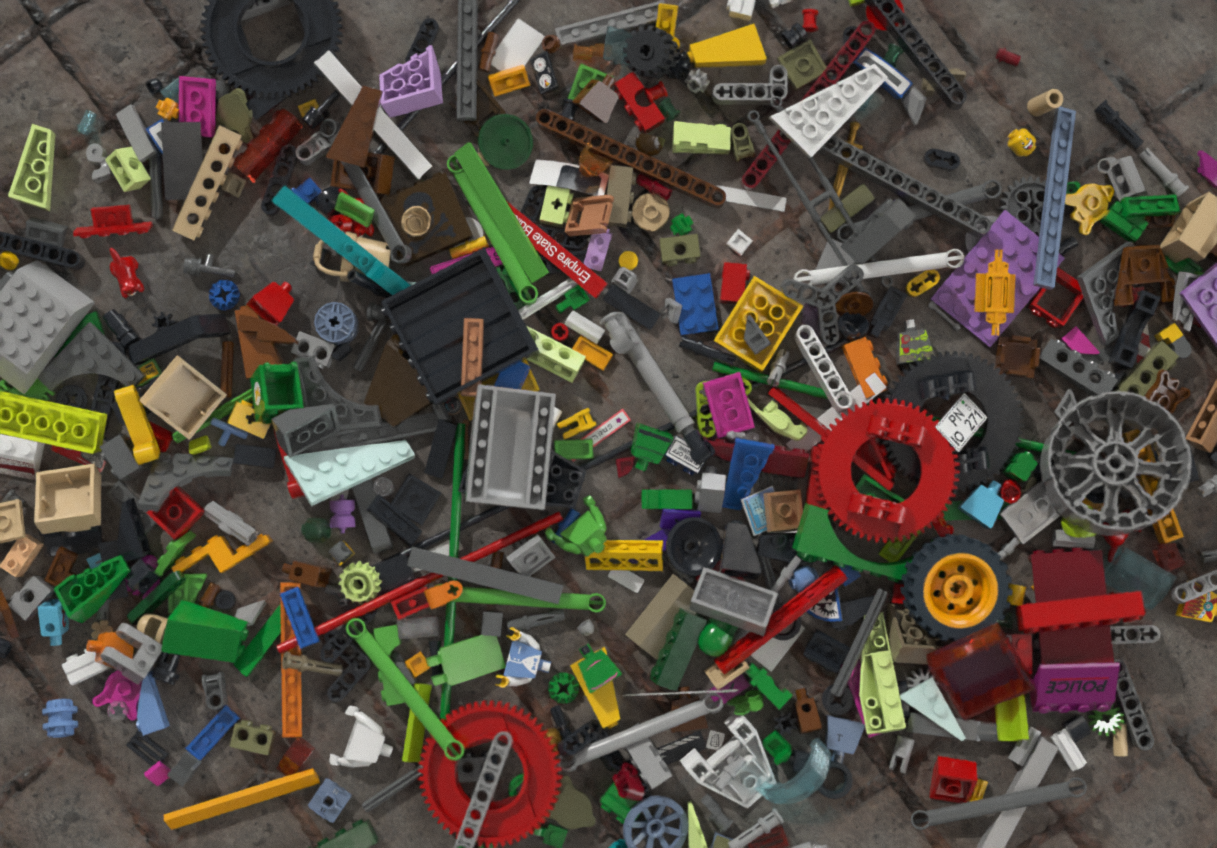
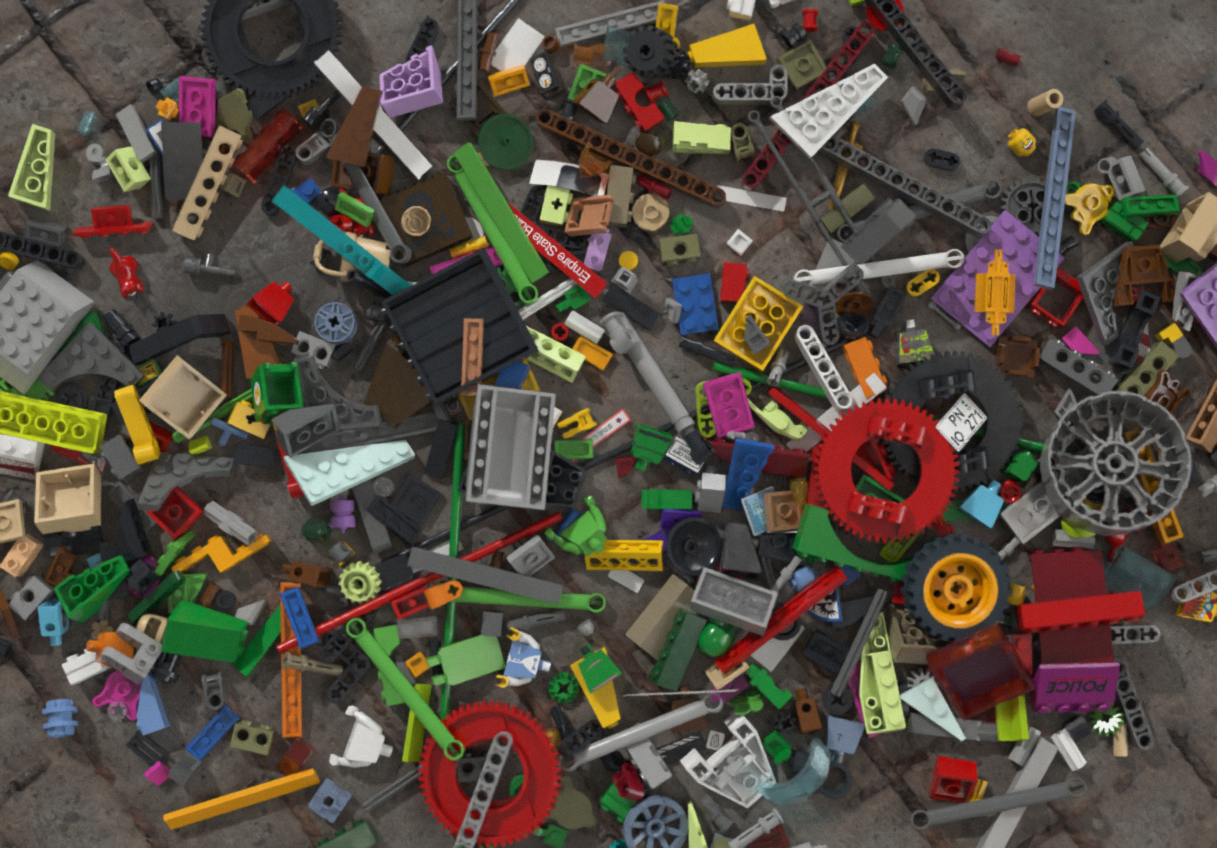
(231, 299): blue gear -> none
(799, 490): none -> clear yellow cone
(896, 82): slope -> none
(902, 749): light grey hinge -> none

